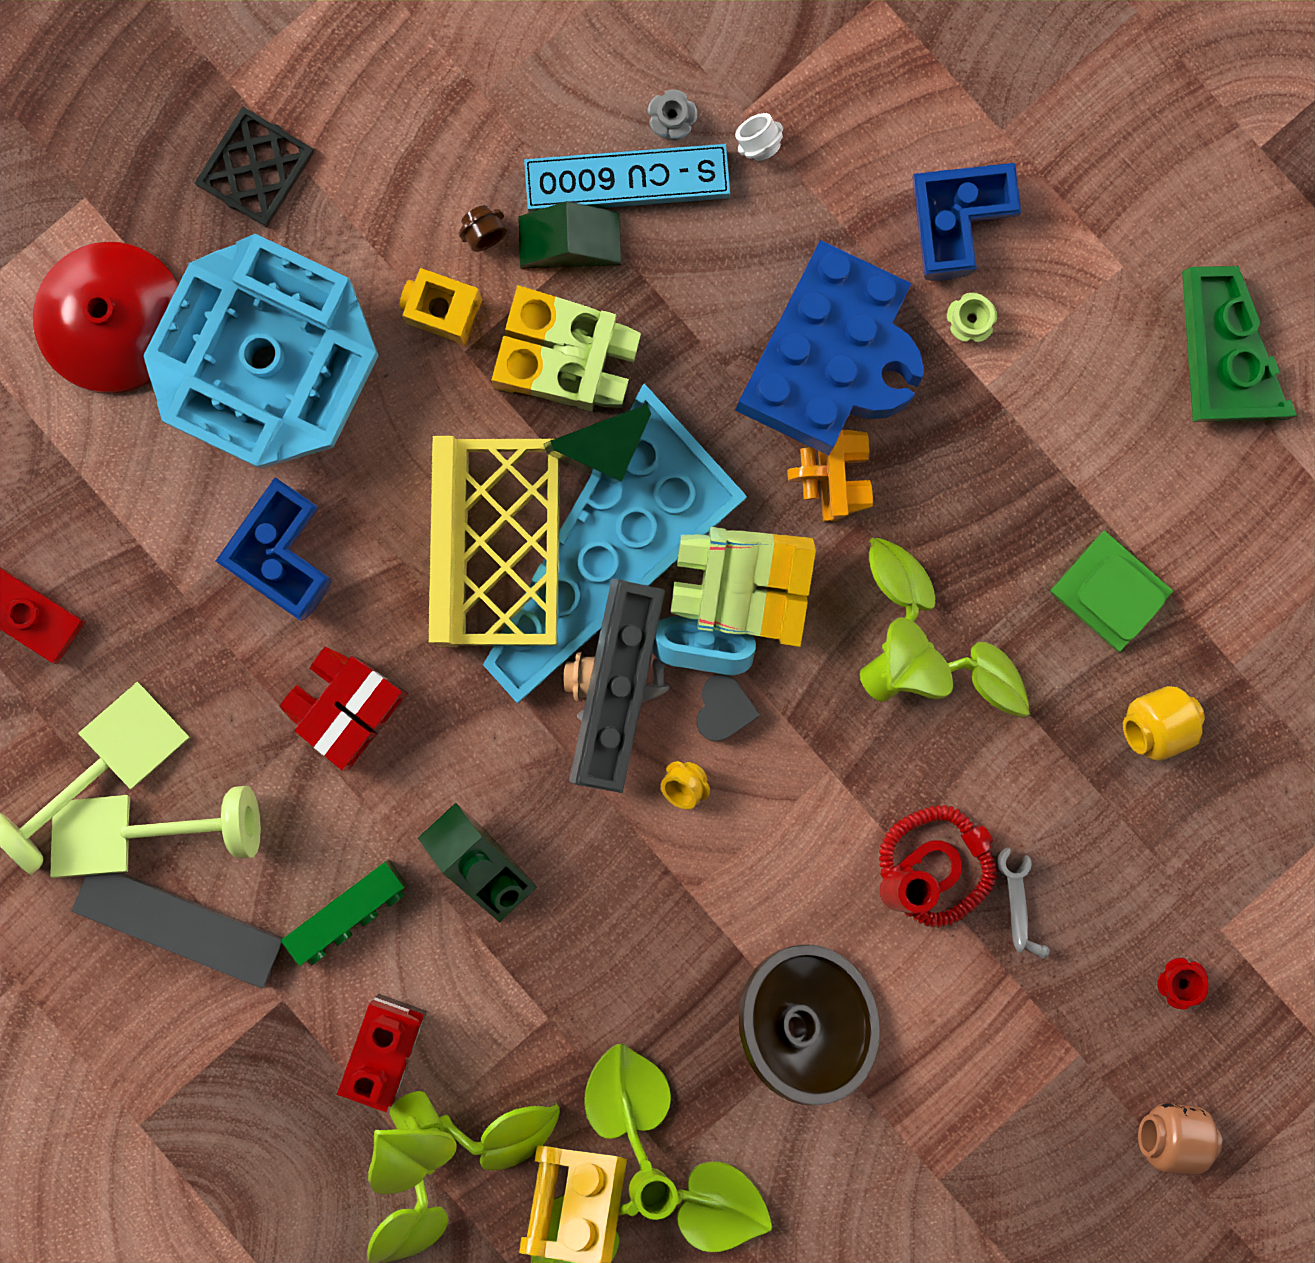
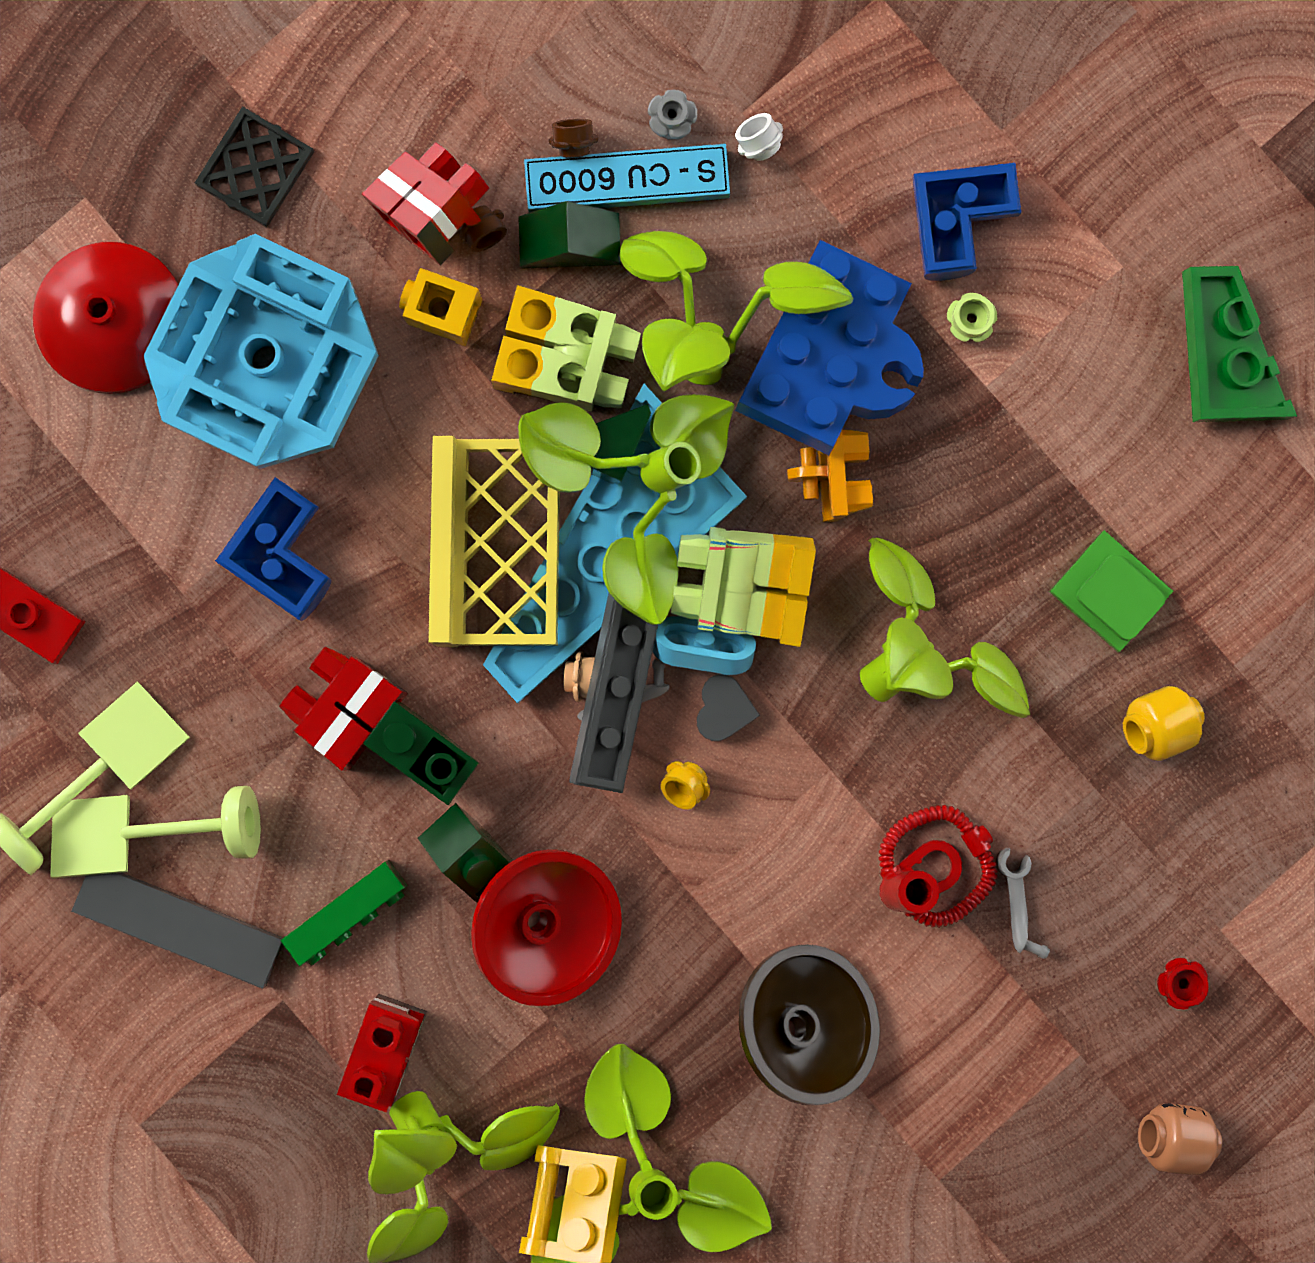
(420, 202): none -> hips
(421, 752): none -> dark green slope
(567, 945): none -> red dish
(573, 137): none -> reddish brown plate
(693, 439): none -> lime plant
(700, 350): none -> lime plant

